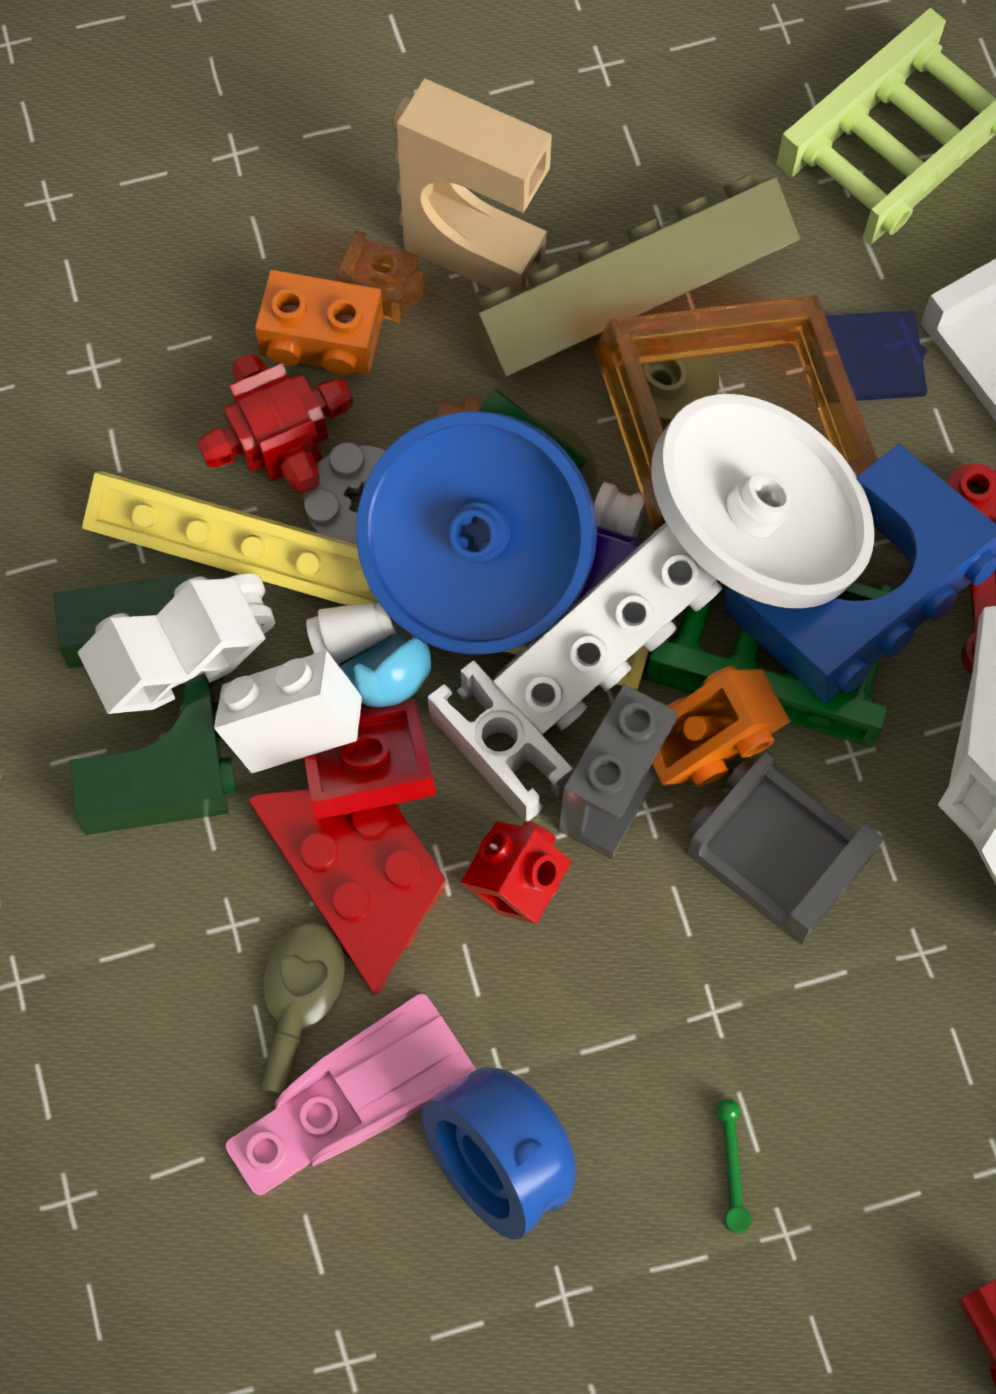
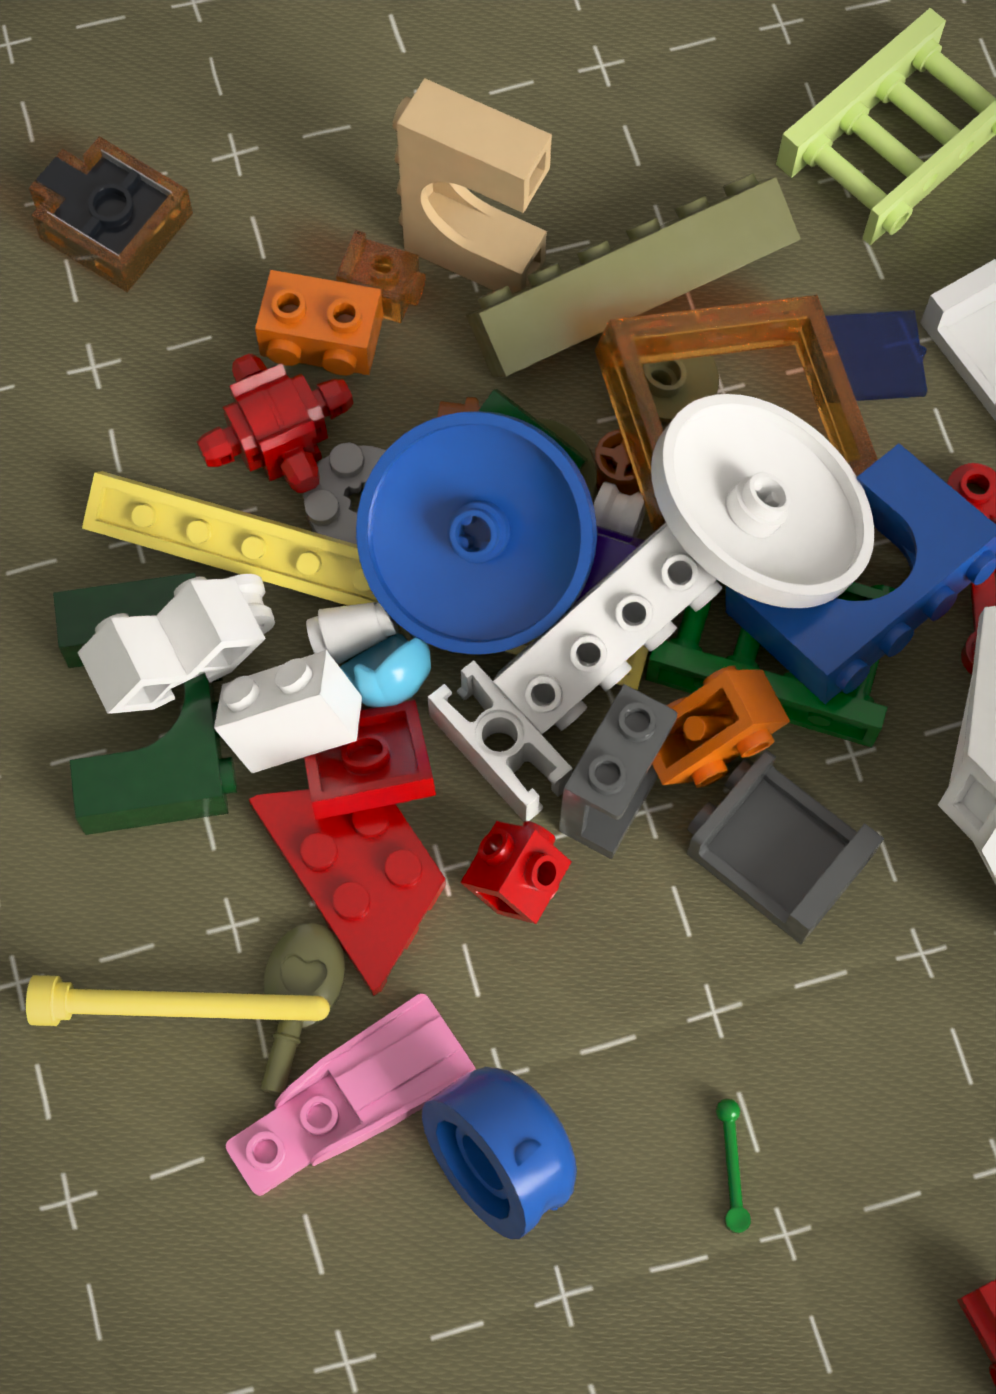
(53, 1000): none -> light yellow piece
(108, 211): none -> piece
(610, 453): none -> dark orange wheel

